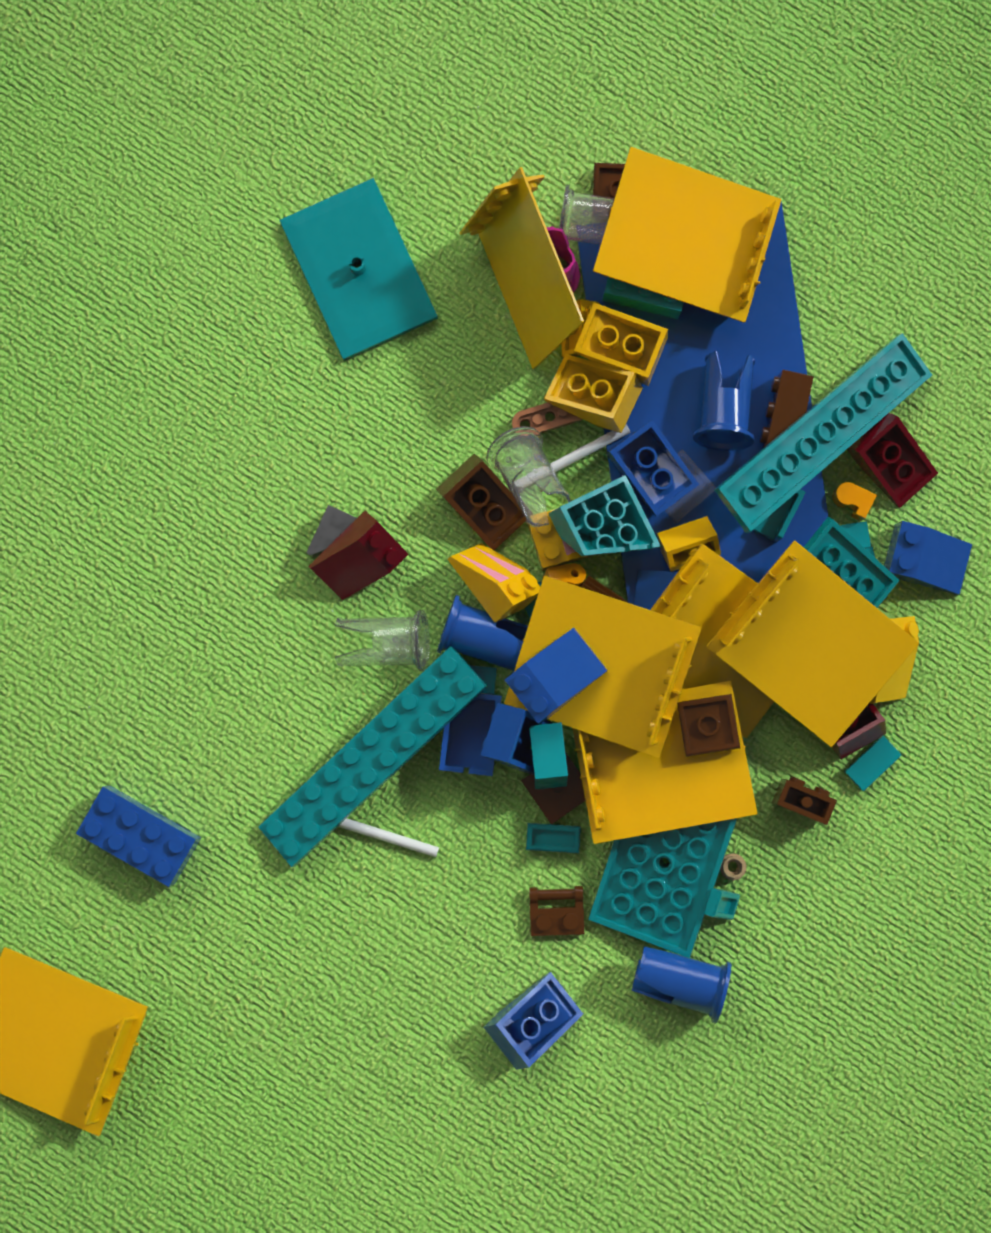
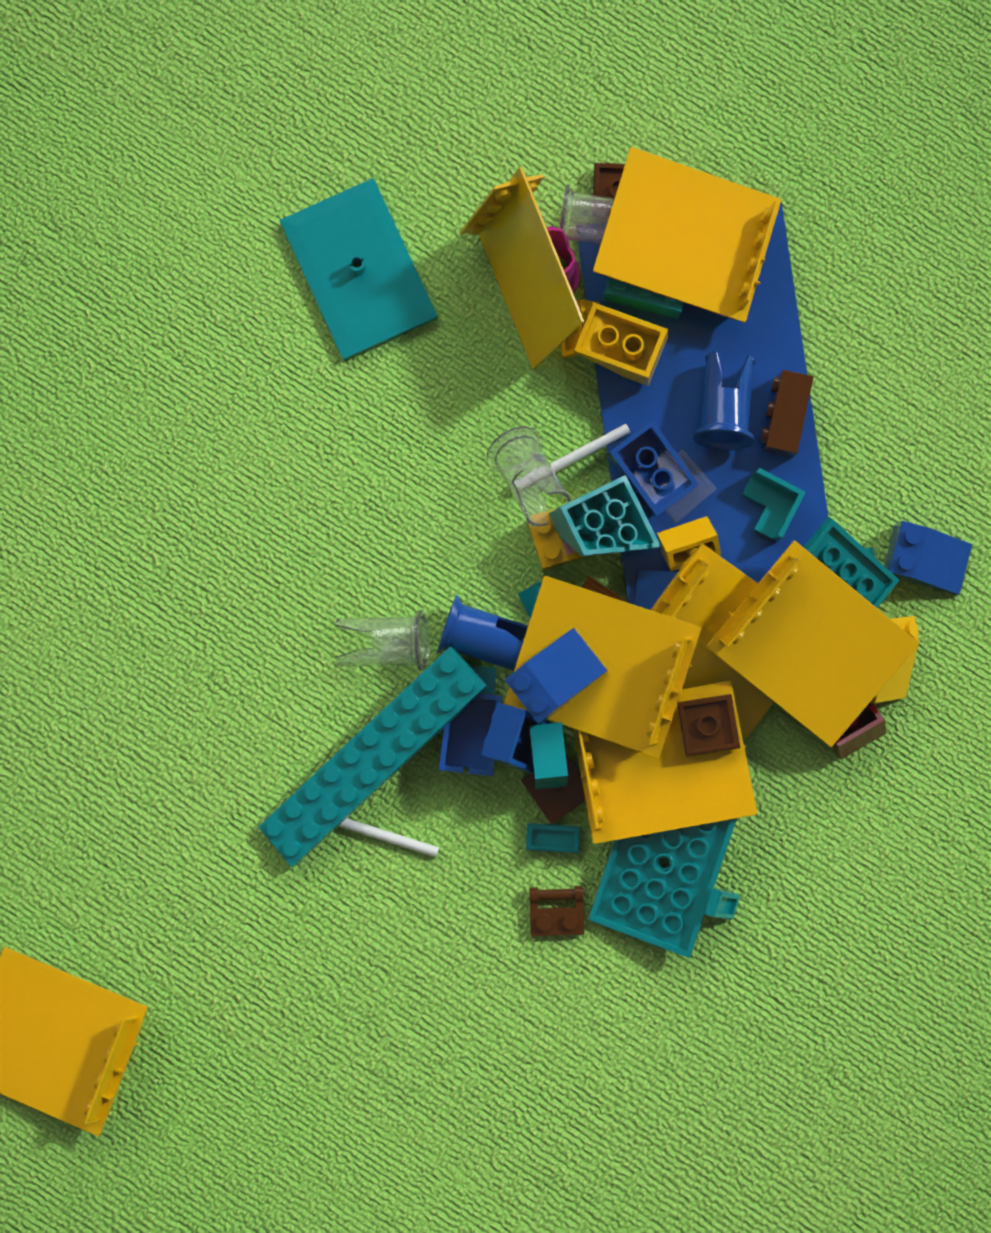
(138, 835): blue brick -> none
(331, 526): flat silver slope -> none
(358, 557): dark red slope -> none
(482, 501): reddish brown slope -> none
(495, 581): yellow slope -> none
(533, 1021): blue slope -> none
(537, 420): nougat plate -> none
(569, 573): light orange leg -> none
(594, 392): yellow slope -> none
(683, 981): blue piece -> none
(741, 866): tan plate -> none
(804, 801): reddish brown brick -> none
(823, 433): teal plate -> none
(855, 498): light orange leg -> none
(859, 532): teal tile -> none
(872, 763): teal tile -> none
(893, 459): dark red slope -> none

